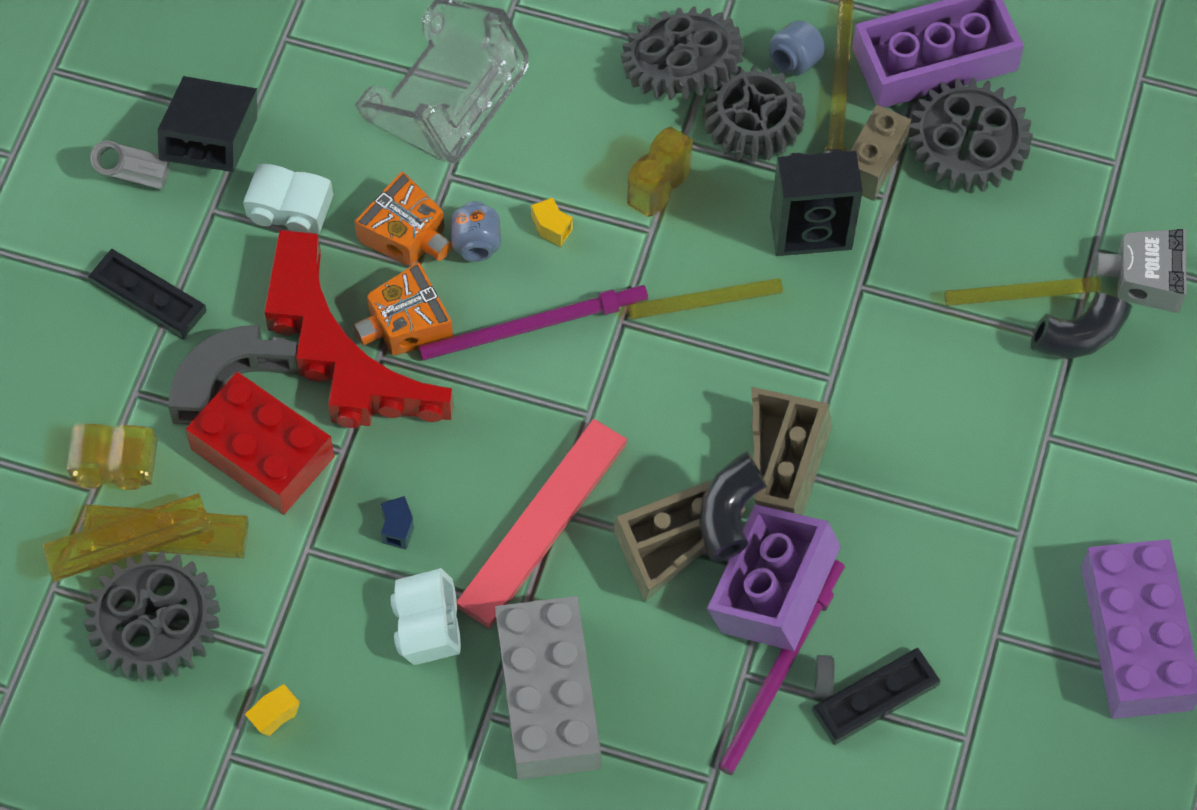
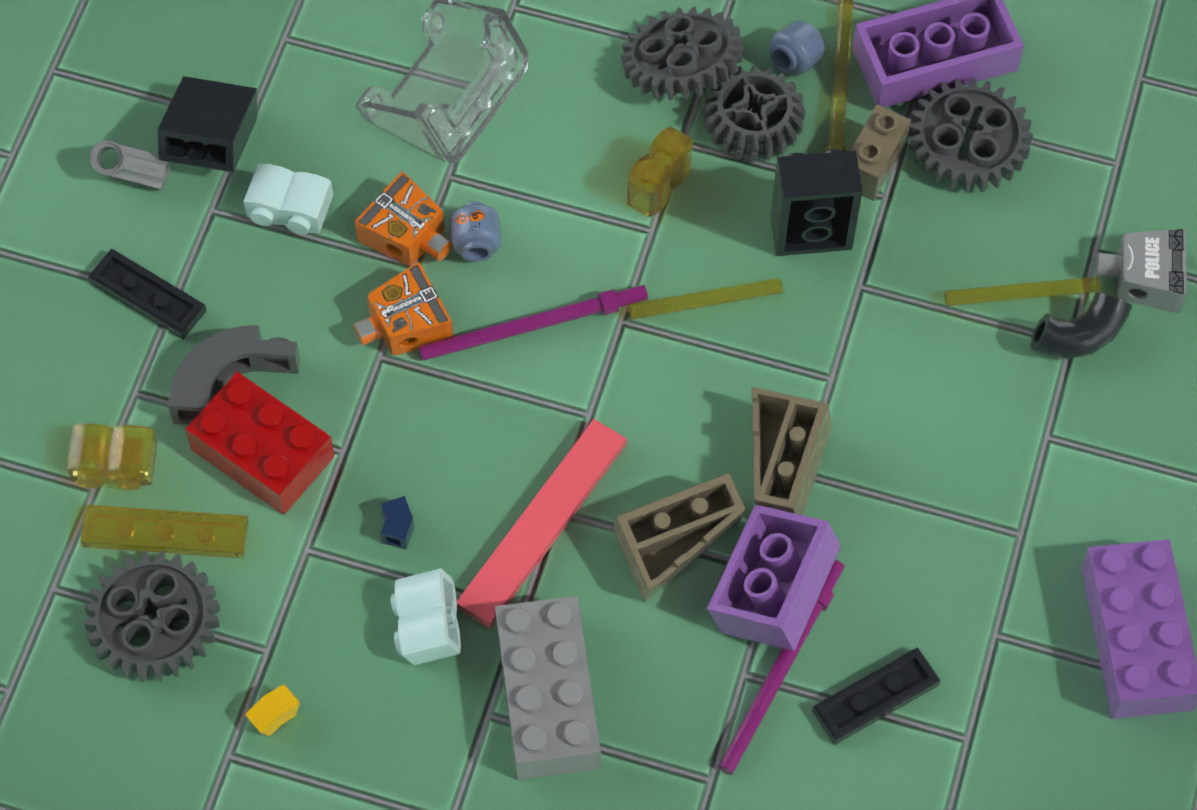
(126, 537): clear yellow tile -> none
(326, 352): red arch -> none
(551, 222): yellow piece -> none
(723, 507): black cylinder -> none
(824, 676): dark grey tile -> none

